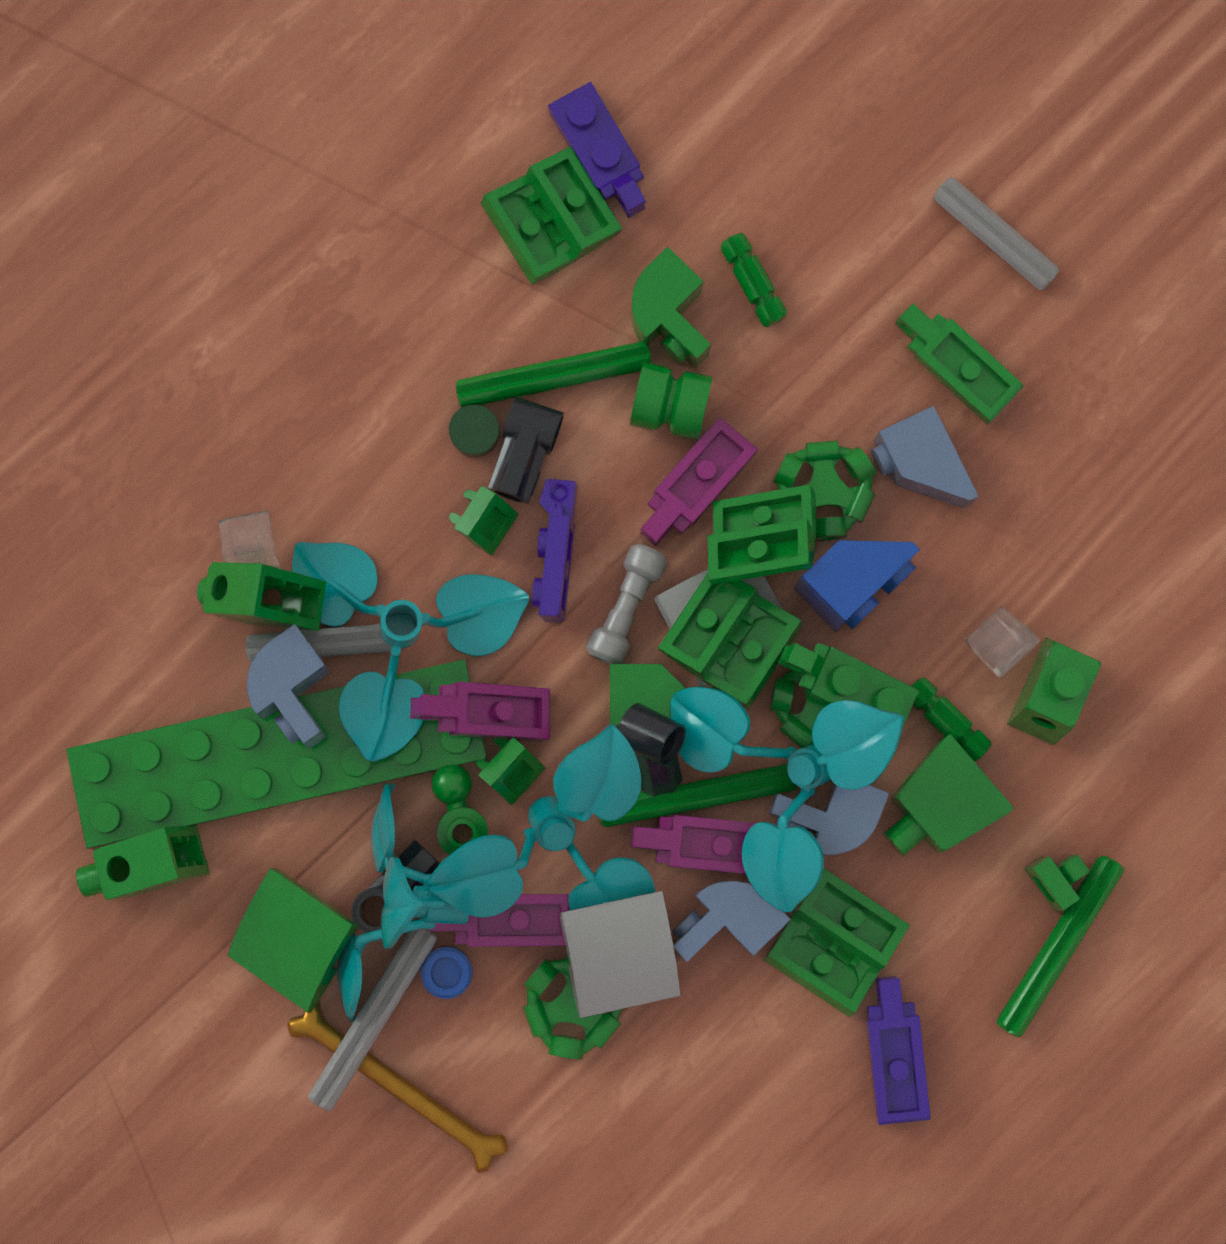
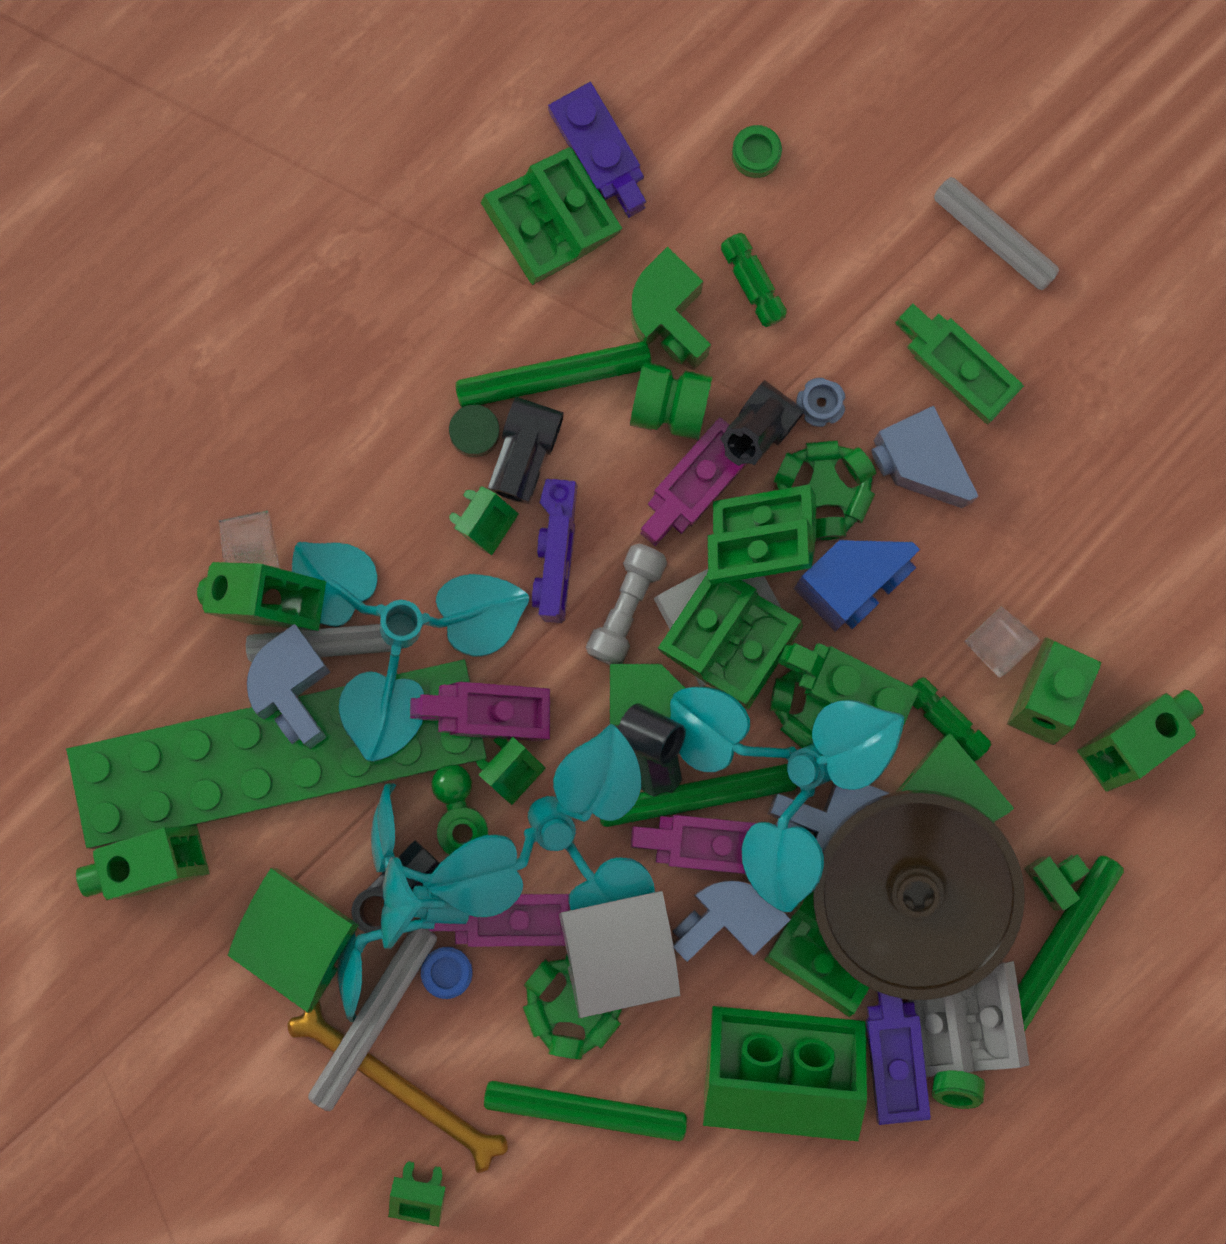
(415, 1199): none -> green tile
(585, 1111): none -> green axle
(756, 151): none -> green tile
(760, 423): none -> black piece
(786, 1073): none -> green slope
(831, 393): none -> sand blue plate
(919, 895): none -> dark brown dish
(958, 1089): none -> green tile
(975, 1027): none -> light grey slope
(1142, 739): none -> green torso

